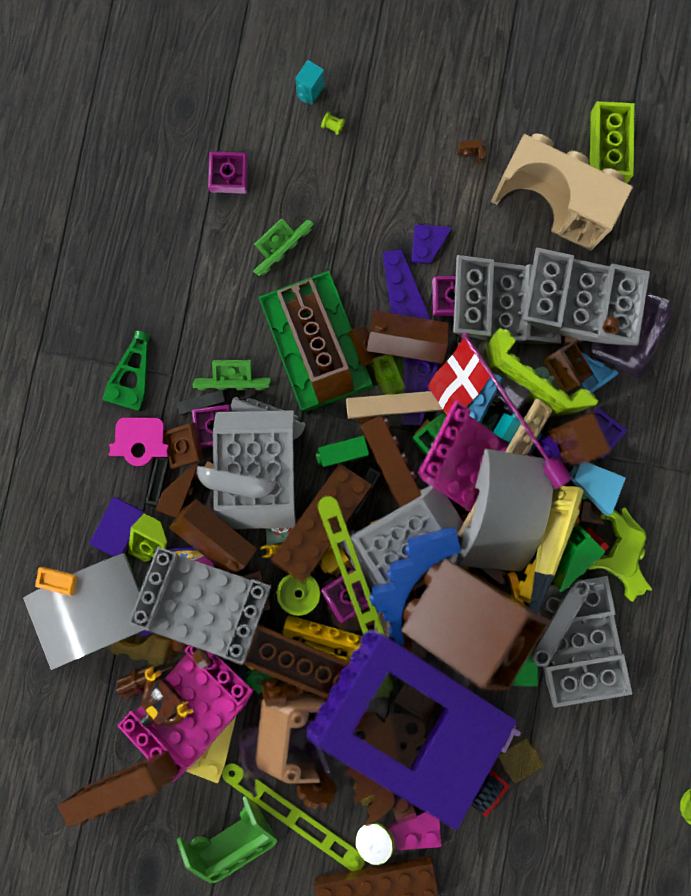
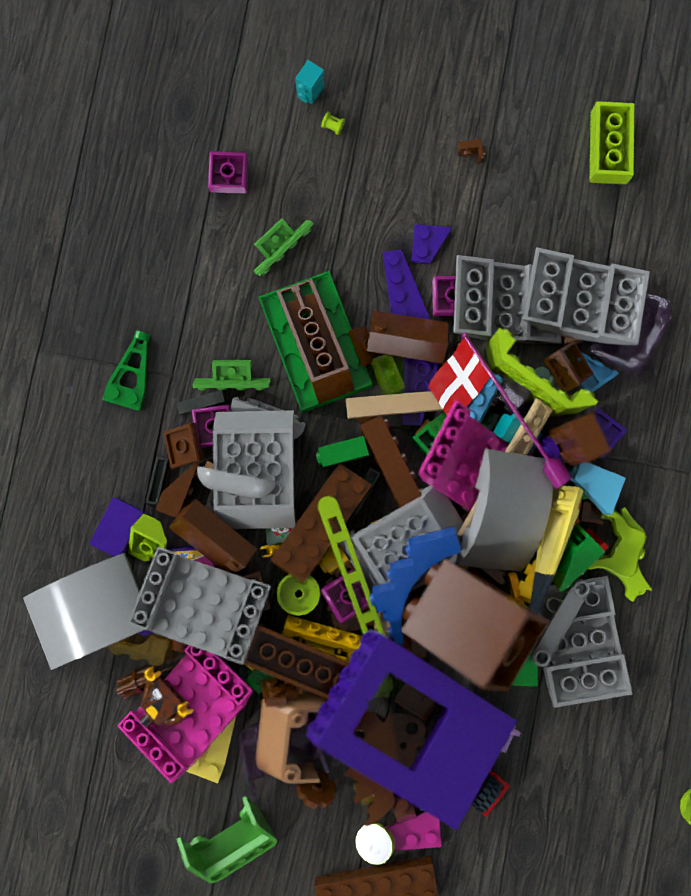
(56, 581): light orange tile -> none
(119, 789): reddish brown brick -> none
(139, 430): dark pink piece -> none
(201, 659): reddish brown tile -> none
(351, 859): lime piece -> none
(520, 760): clear yellow piece -> none
(581, 196): tan piece -> none
(611, 325): reddish brown hinge -> none

